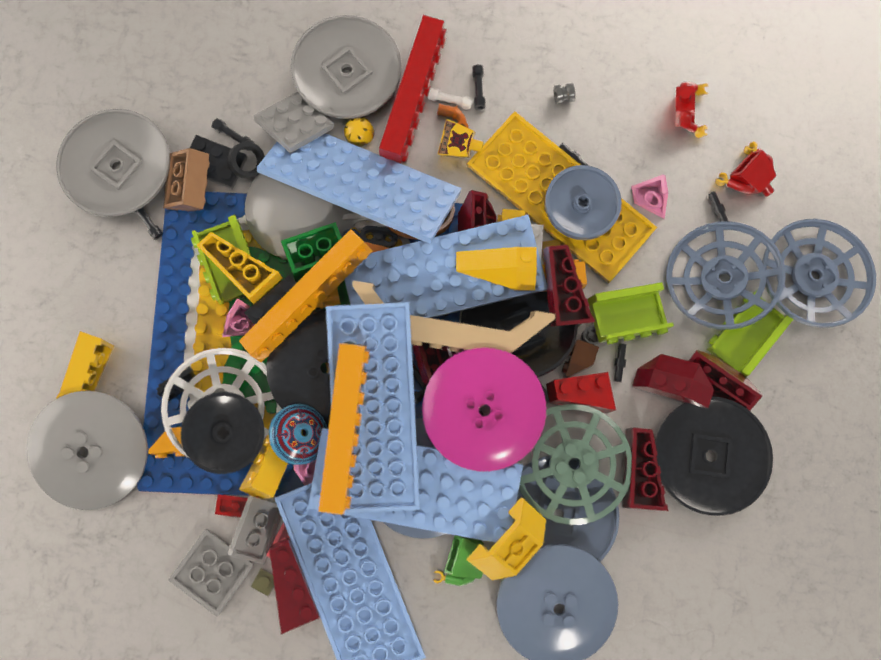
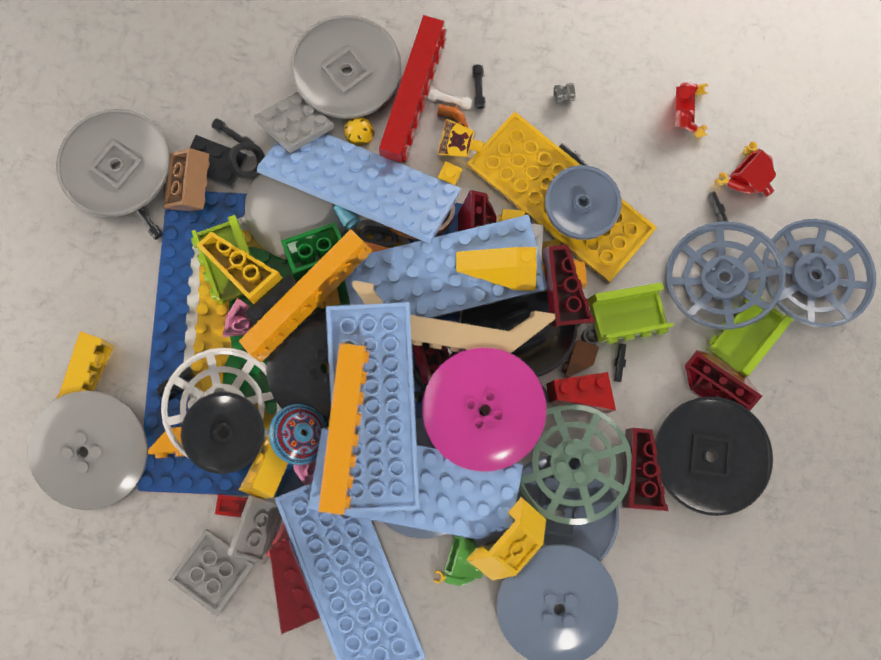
(263, 582): olive plate -> none
(348, 218): none -> medium azure cone
(450, 173): none -> yellow brick
(492, 538): none -> black bar
(652, 195): bright pink slope -> none
(675, 380): dark red wedge -> none

